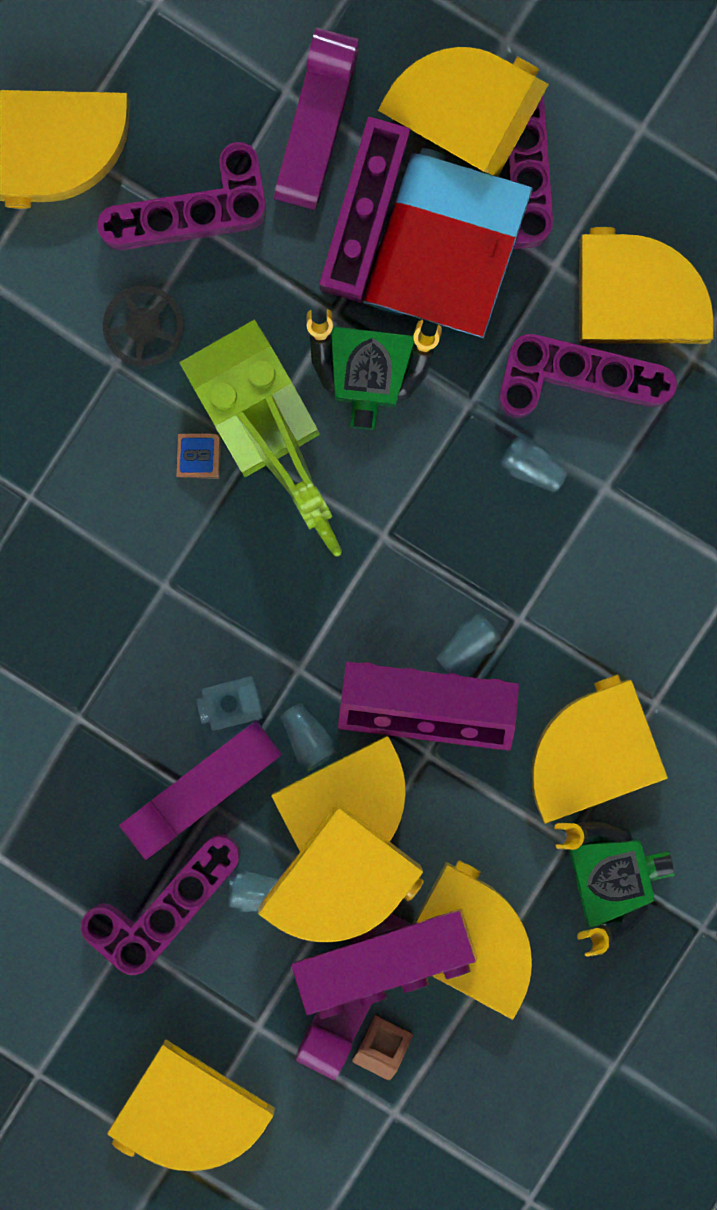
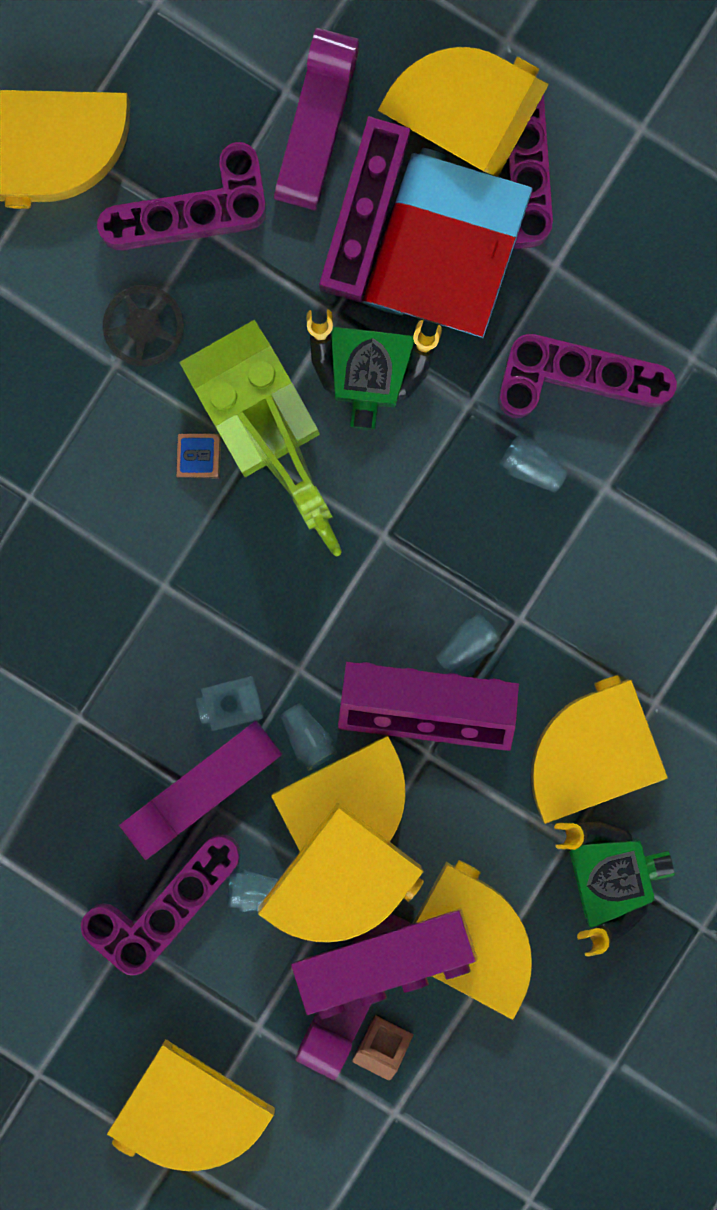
(639, 292): yellow brick -> none

